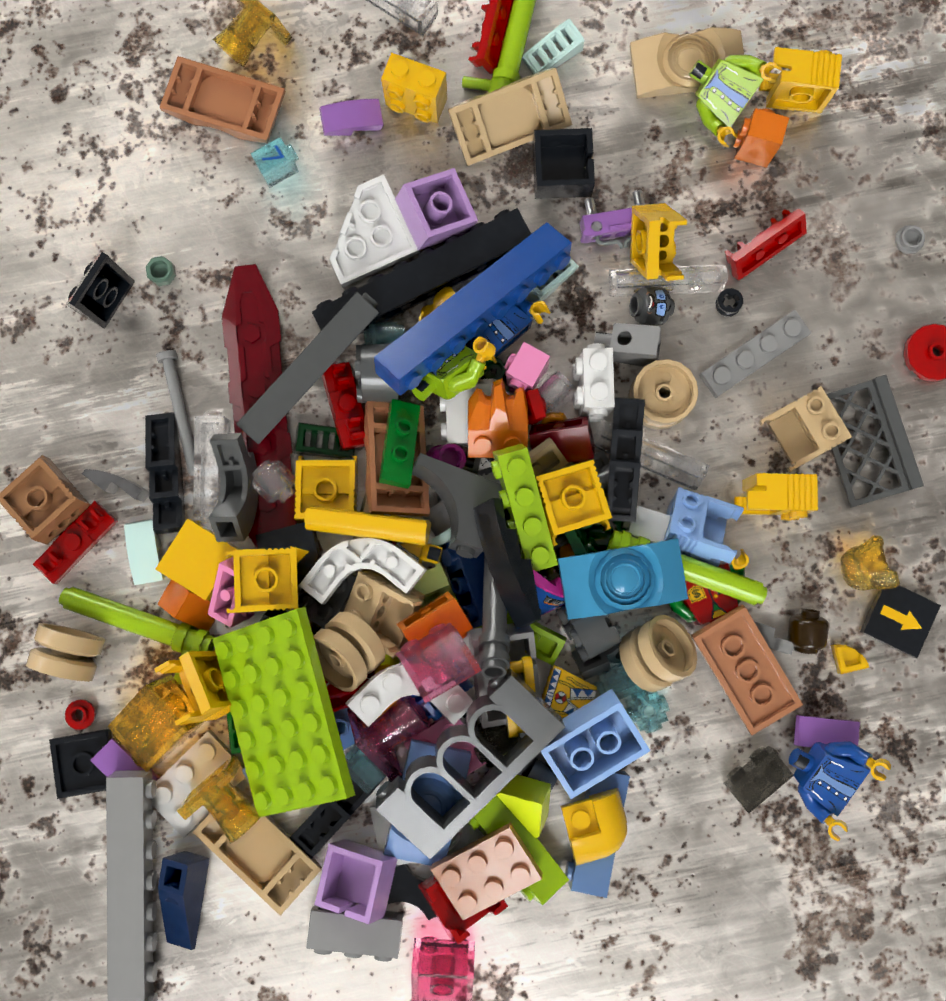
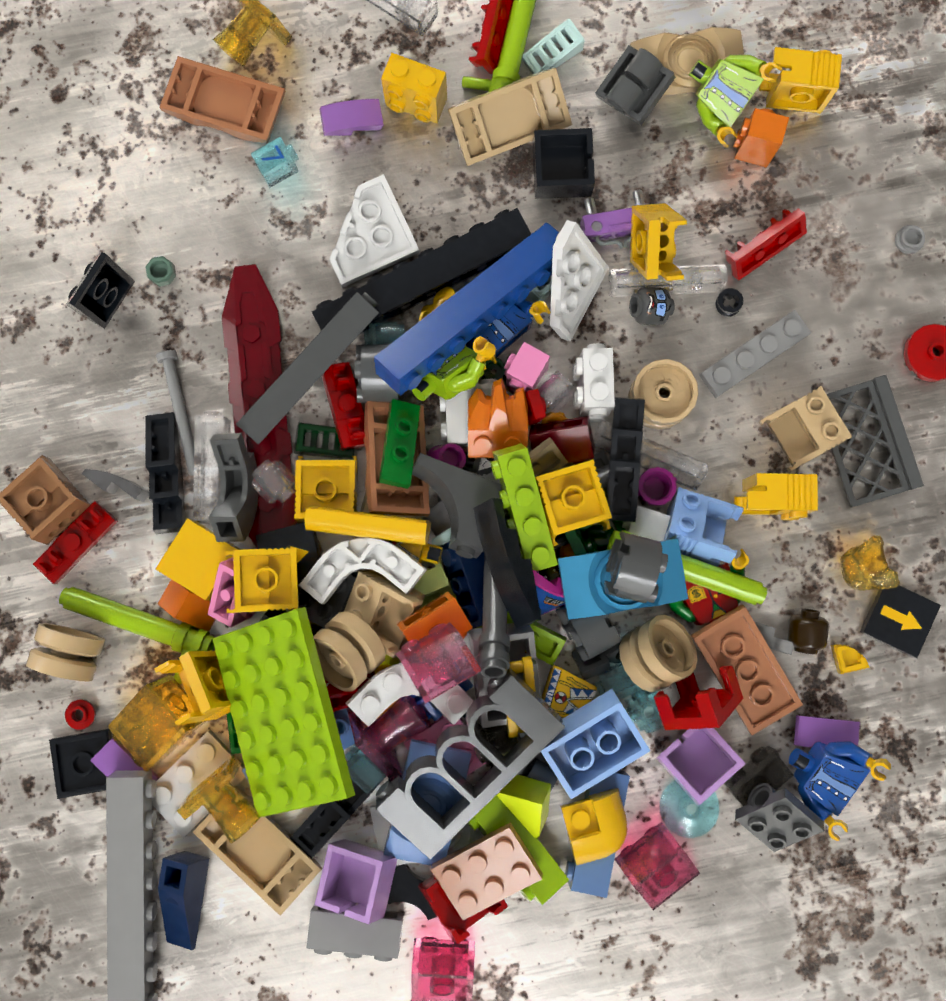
(143, 551): light aqua slope -> none
(436, 208): lavender brick -> none
(575, 279): none -> white plate
(635, 84): none -> dark grey plate
(635, 568): none -> dark grey brick
(642, 339): light grey torso -> none
(656, 865): none -> clear pink slope
(657, 486): none -> magenta piece
(674, 814): none -> clear light blue dish
(700, 707): none -> red panel
(700, 762): none -> lavender piece
(778, 817): none -> dark grey plate

